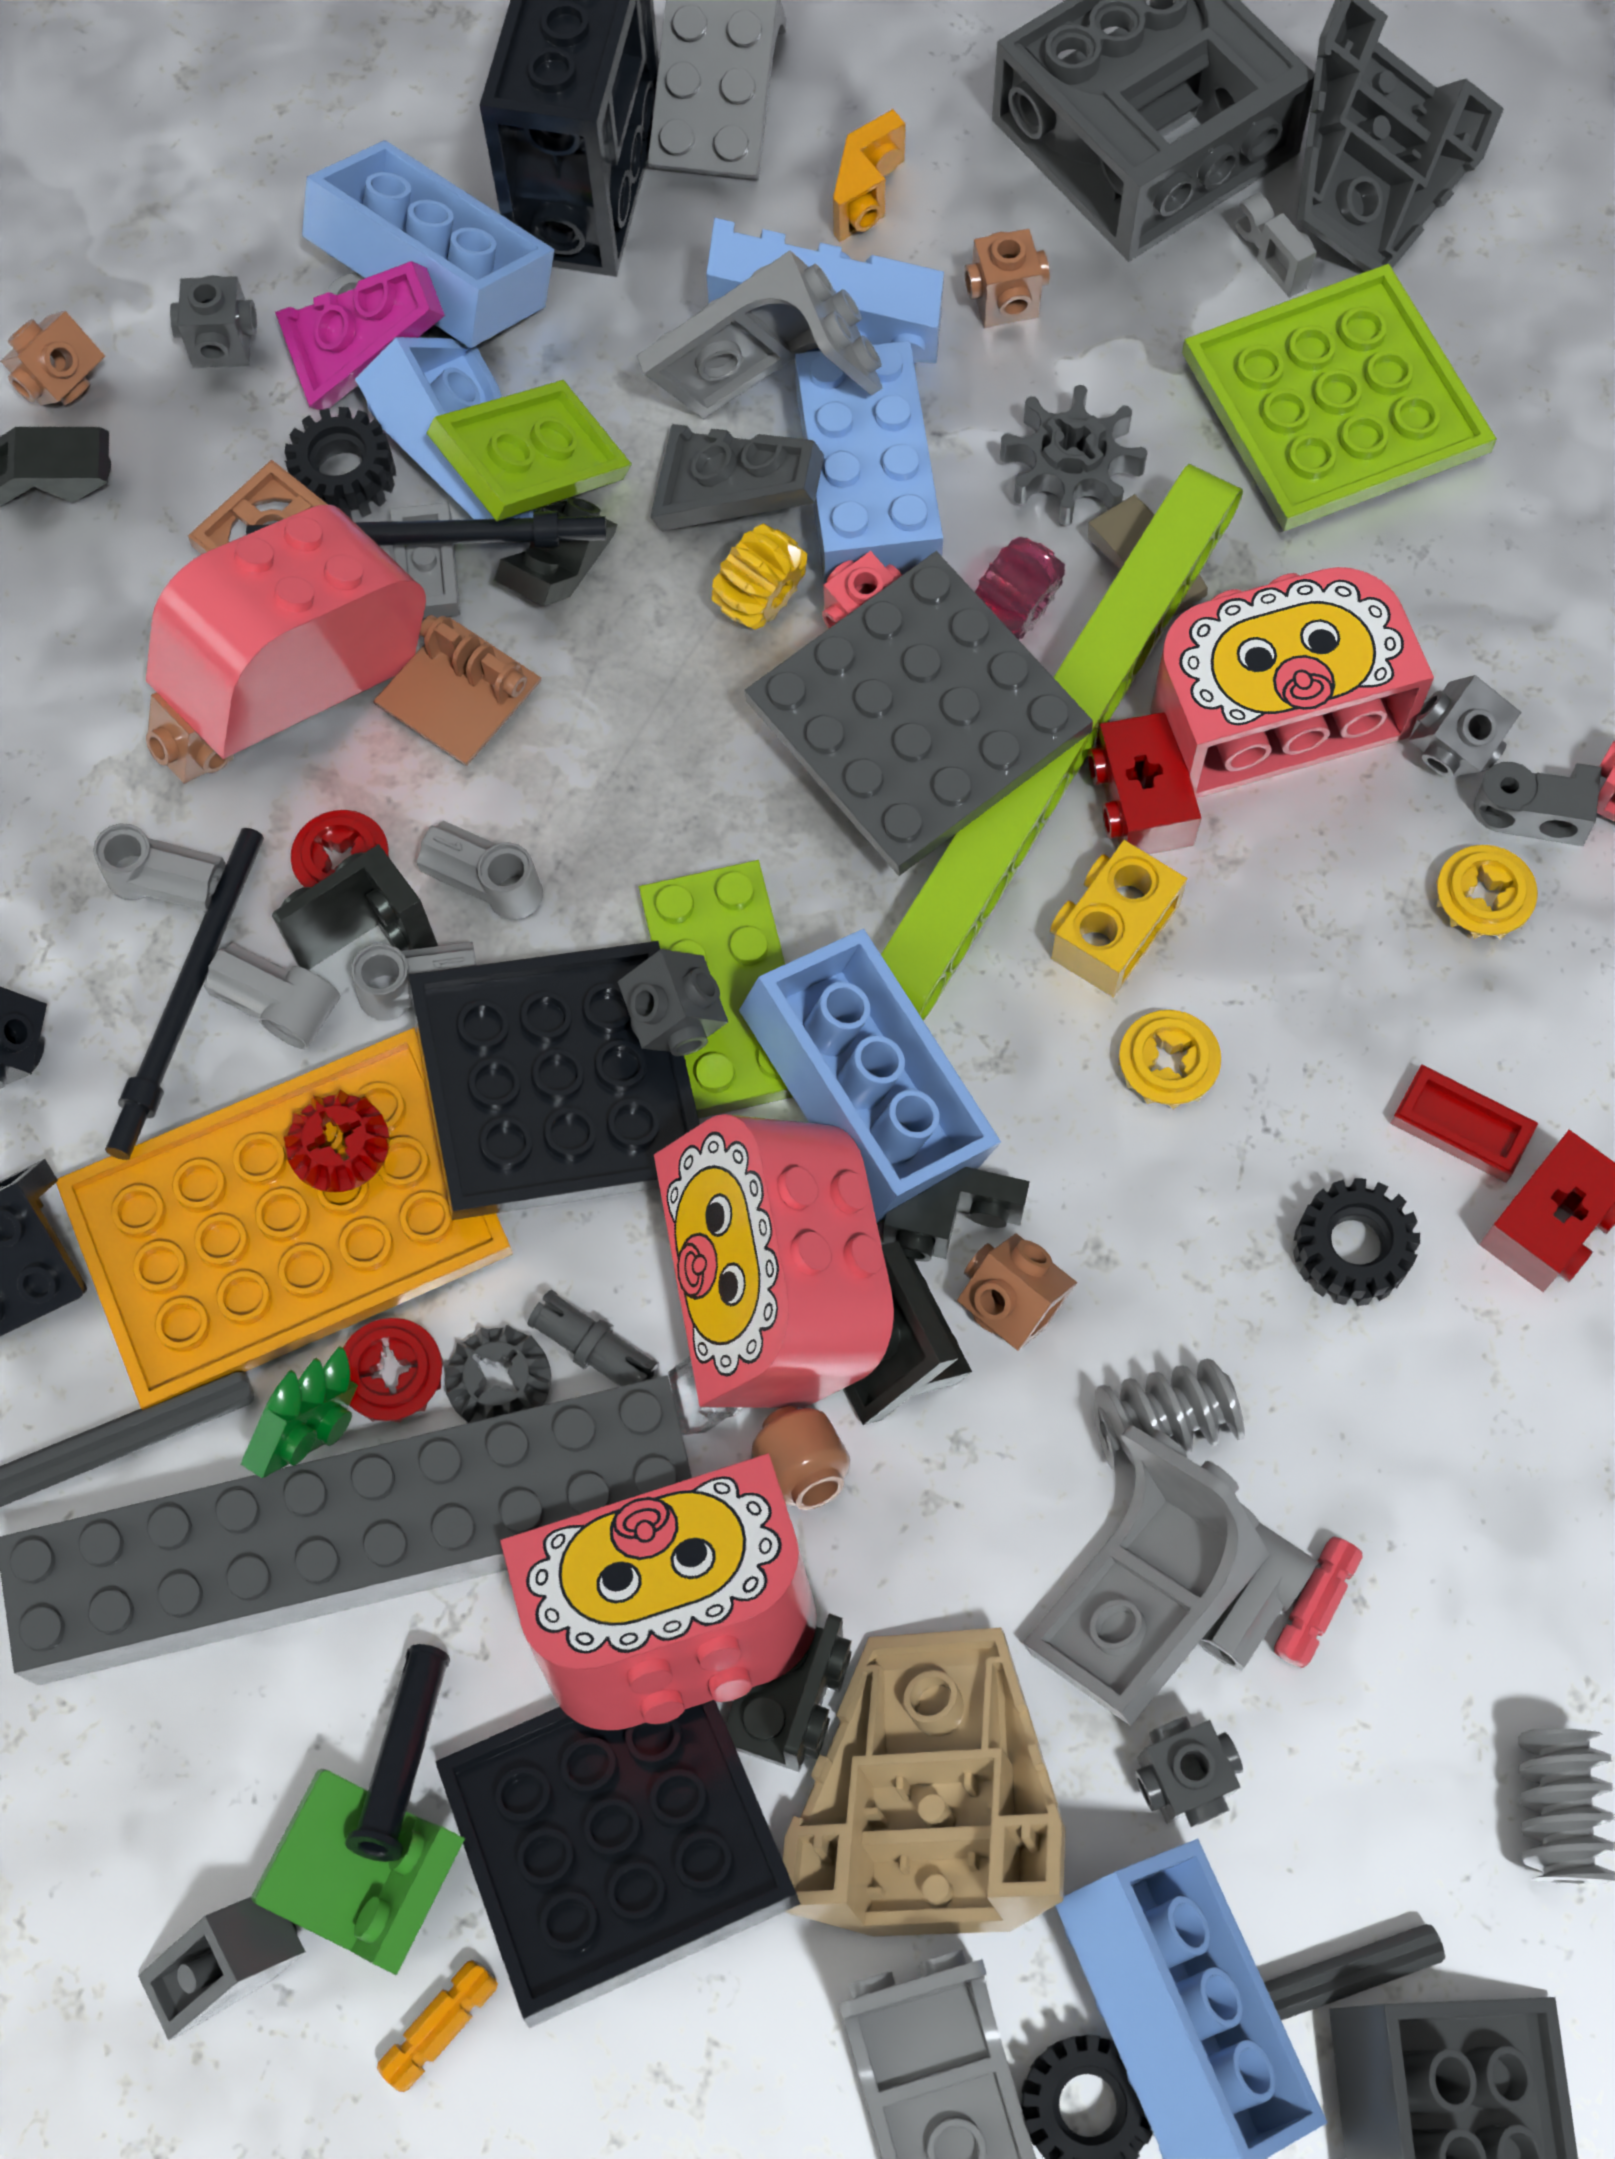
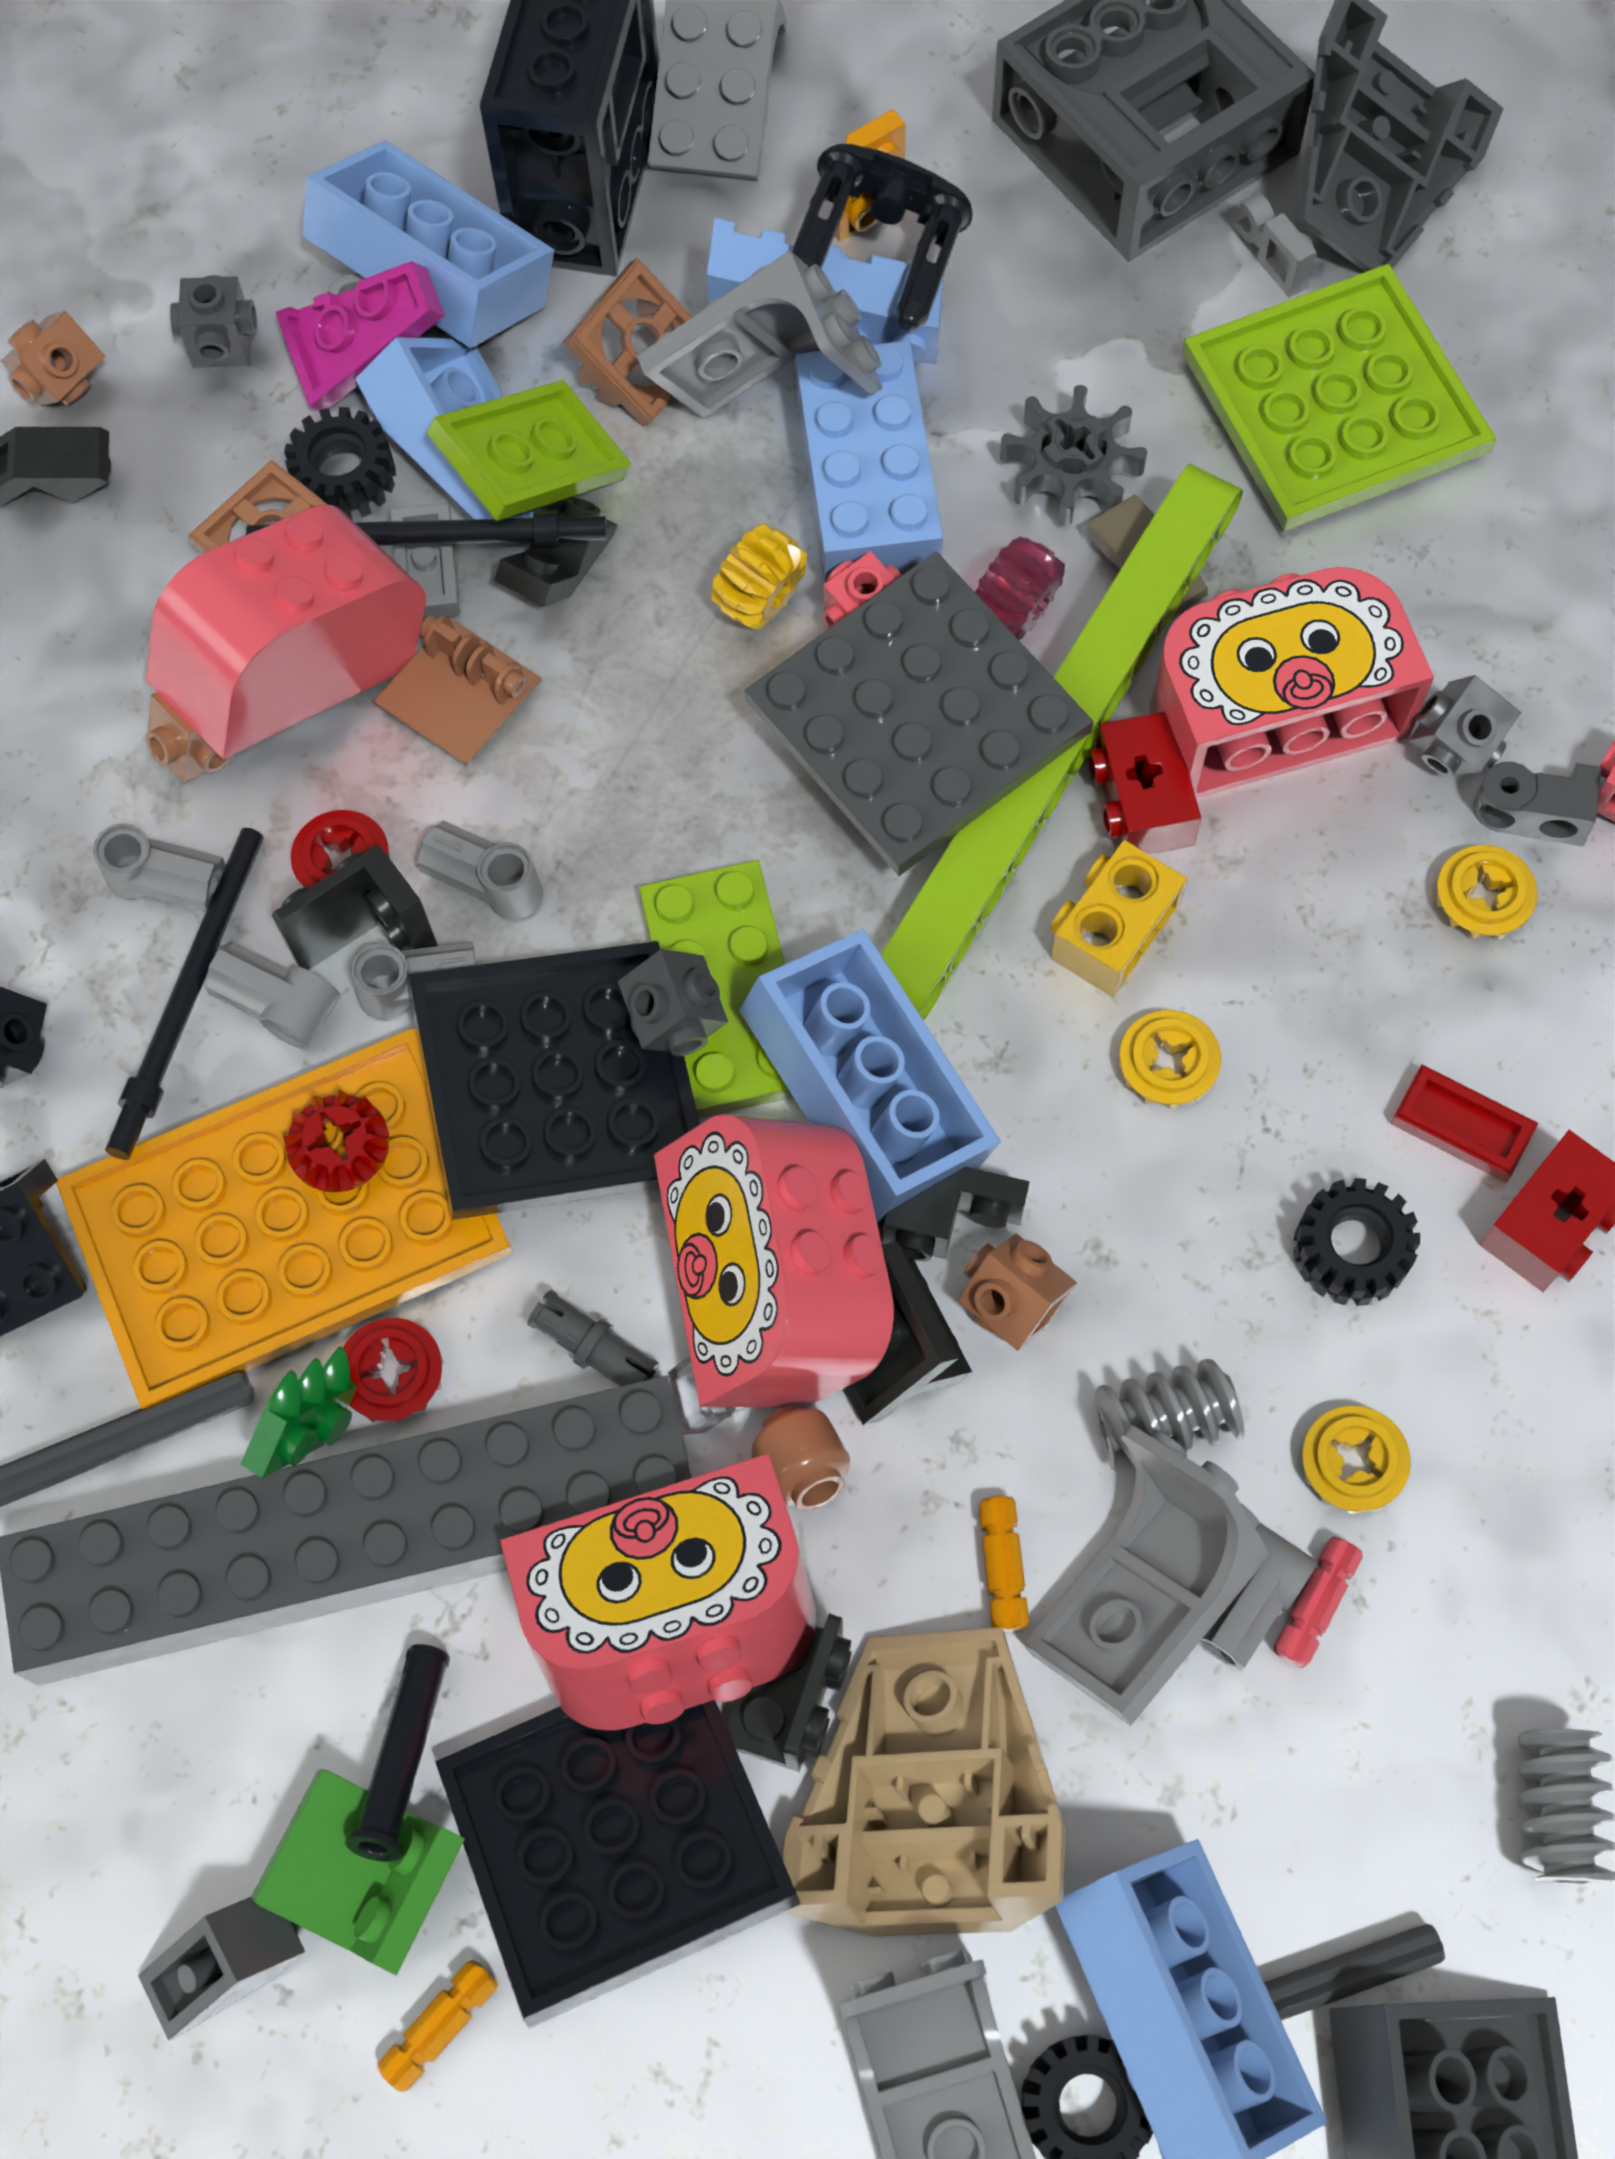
(528, 1372): dark grey gear -> none
(586, 340): none -> nougat piece
(732, 477): dark grey wing -> none
(896, 188): none -> black piece
(1003, 1563): none -> light orange axle
(1006, 277): nougat brick -> none
(1167, 1787): dark grey brick -> none
(1386, 1456): none -> yellow gear

